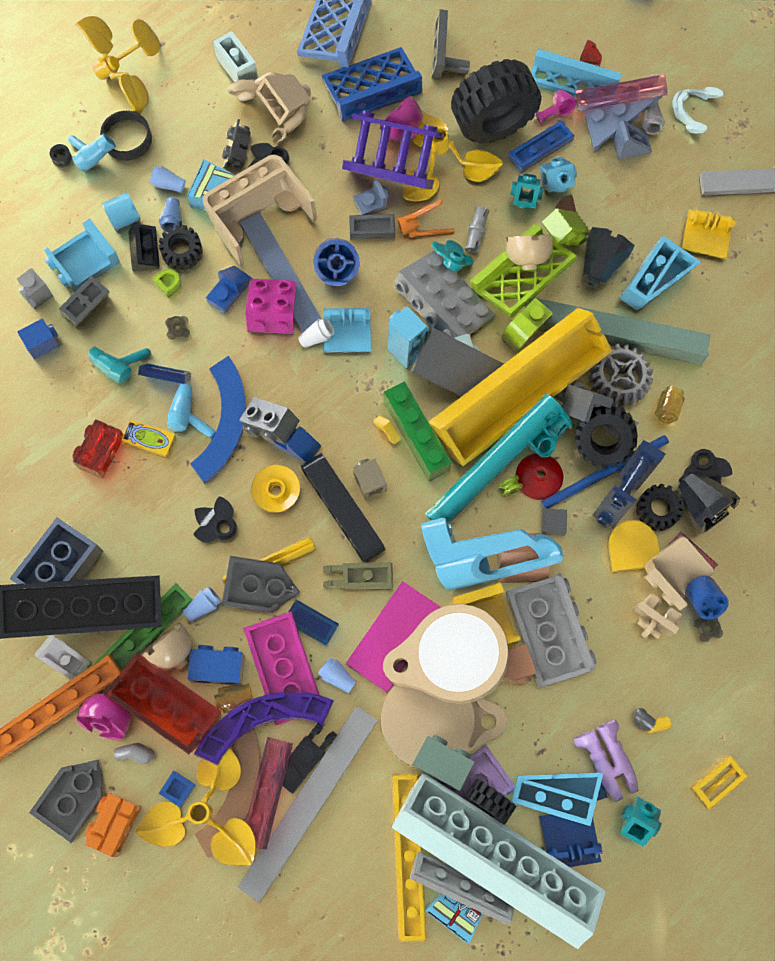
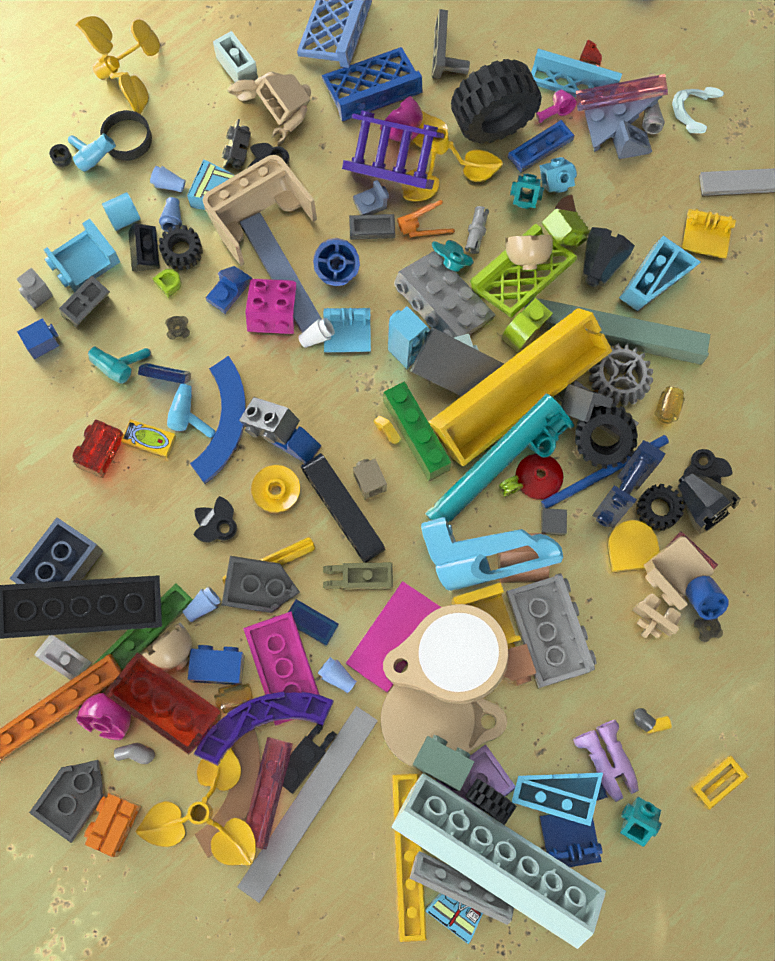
(177, 789): blue tile -> none

